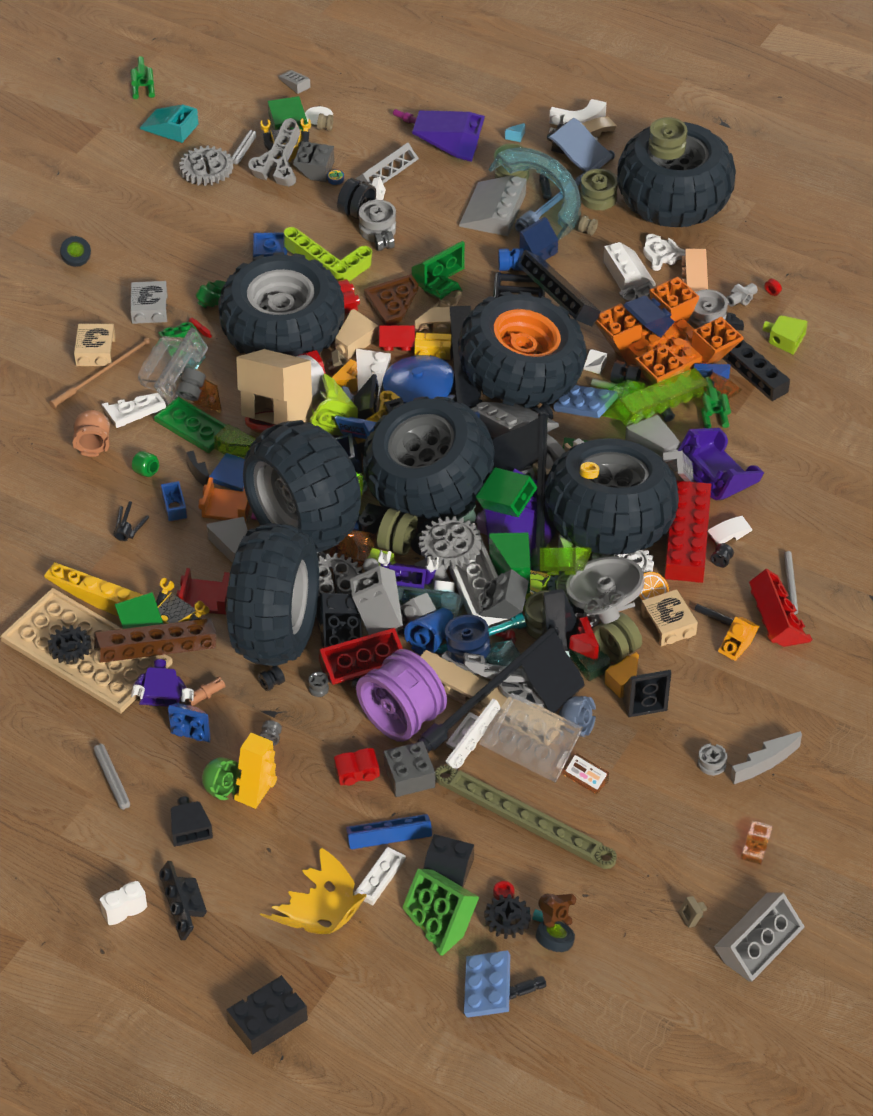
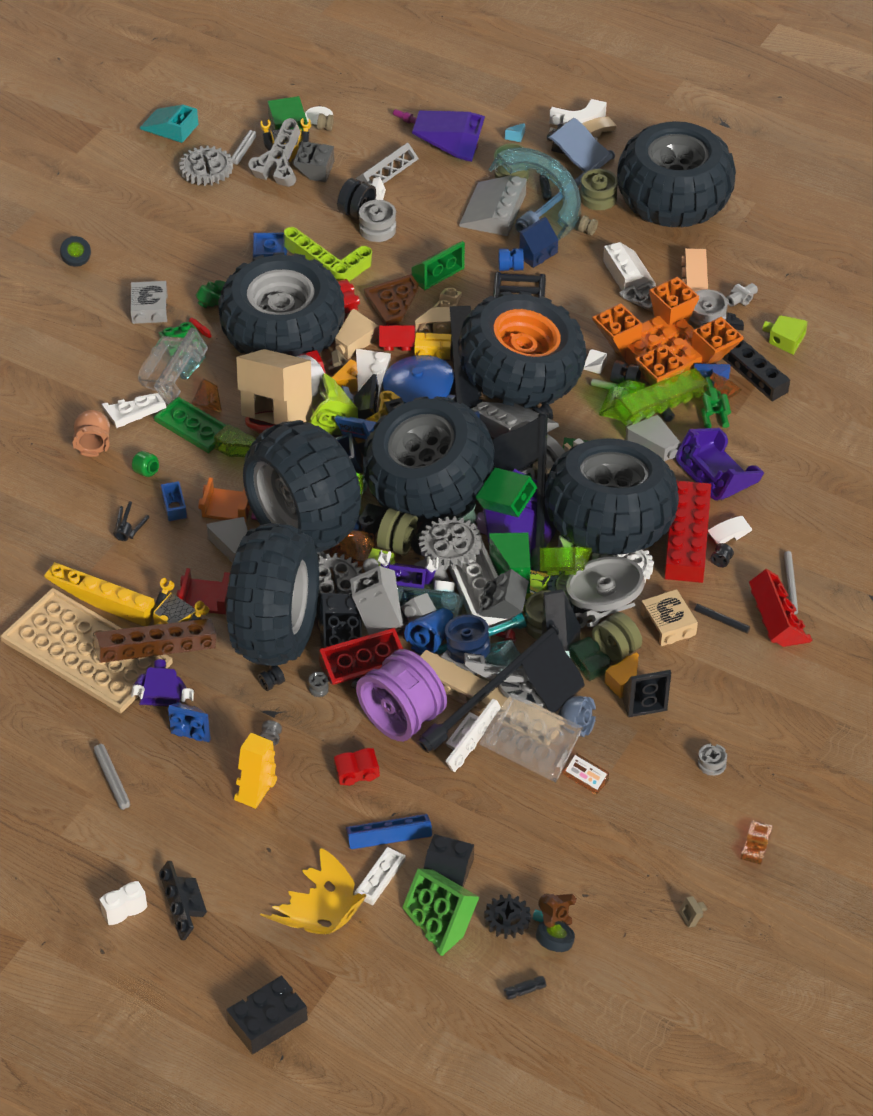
(67, 394): medium nougat piece -> none
(69, 644): black gear -> none
(94, 344): tan panel -> none
(139, 612): green tile -> none
(142, 76): green plant -> none
(189, 822): black torso -> none
(190, 384): dark grey wheel -> none
(198, 470): black slope -> none
(206, 691): nougat pin -> none
(220, 777): bright green cylinder -> none
(229, 472): blue tile -> none
(295, 81): light grey slope -> none
(335, 177): tile -> none
(384, 241): dark grey wheel -> none
(409, 769): dark grey brick -> none
(441, 287): green piece -> none
(487, 984): medium blue plate -> none
(503, 888): red tile -> none
(526, 816): olive plate -> none
(558, 288): black brick -> none
(585, 640): red slope -> none
(586, 401): medium blue plate -> none
(589, 470): yellow tile -> none
(605, 609): light grey wheel -> none
(650, 314): dark blue slope -> none
(654, 585): light orange sticker -> none
(661, 251): white tile -> none
(667, 138): olive wheel -> none
(680, 462): light grey fence -> none
(738, 638): light orange slope -> none
(760, 935): light grey slope -> none
(772, 753): light grey slope -> none
(773, 287): red tile -> none

